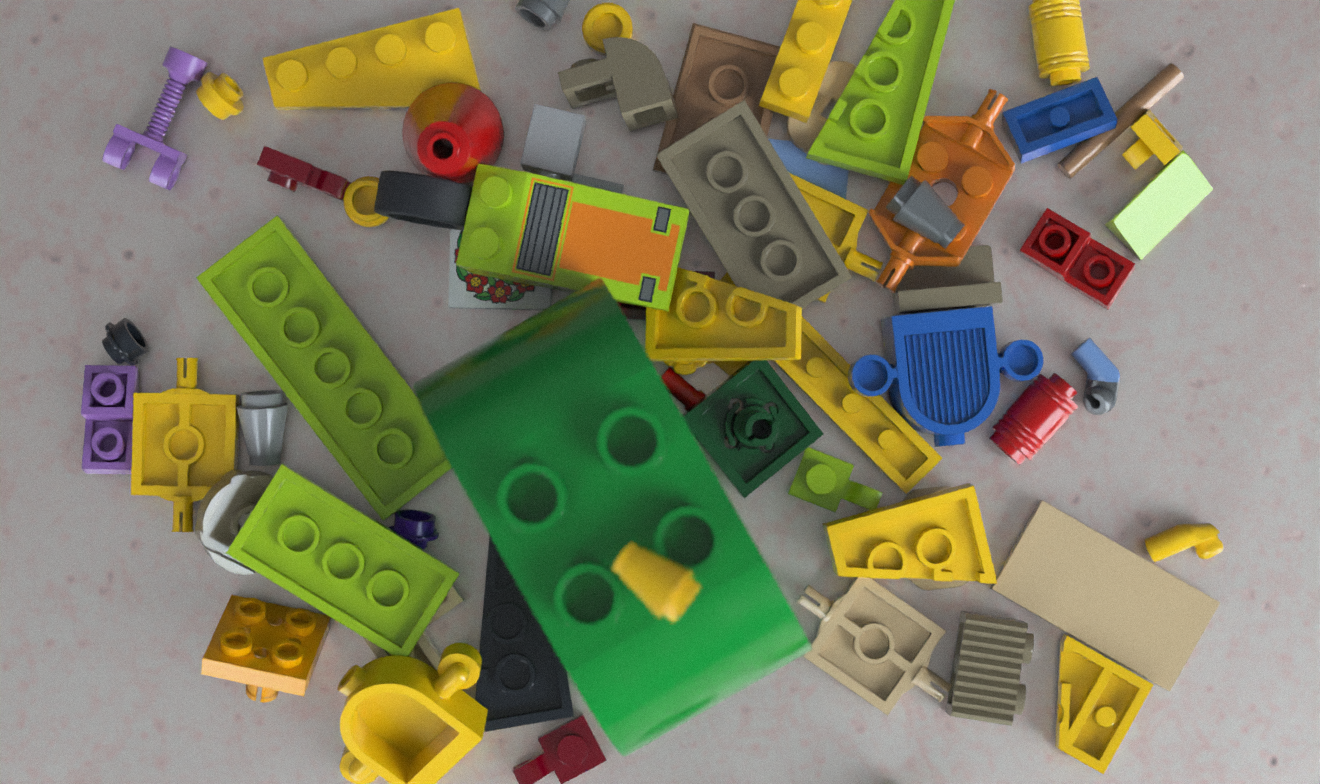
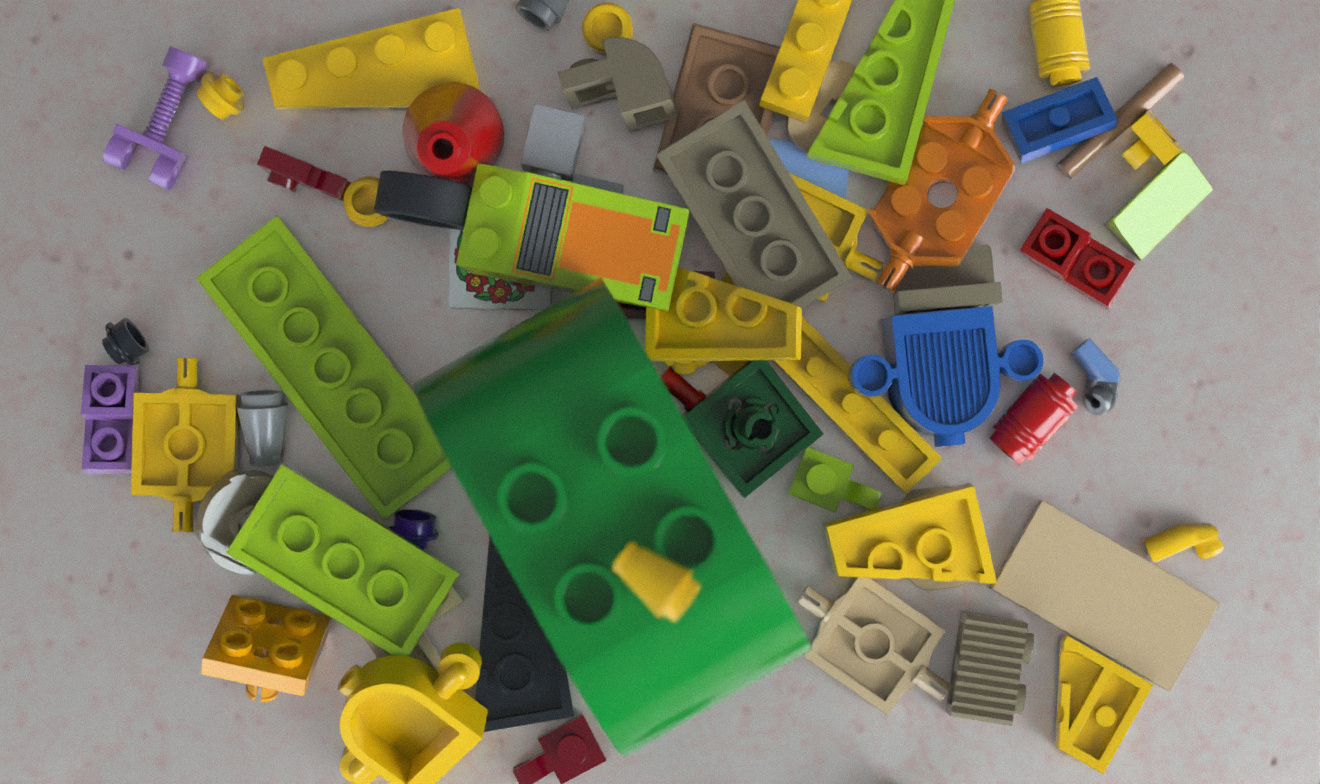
(924, 212): dark grey cone -> none

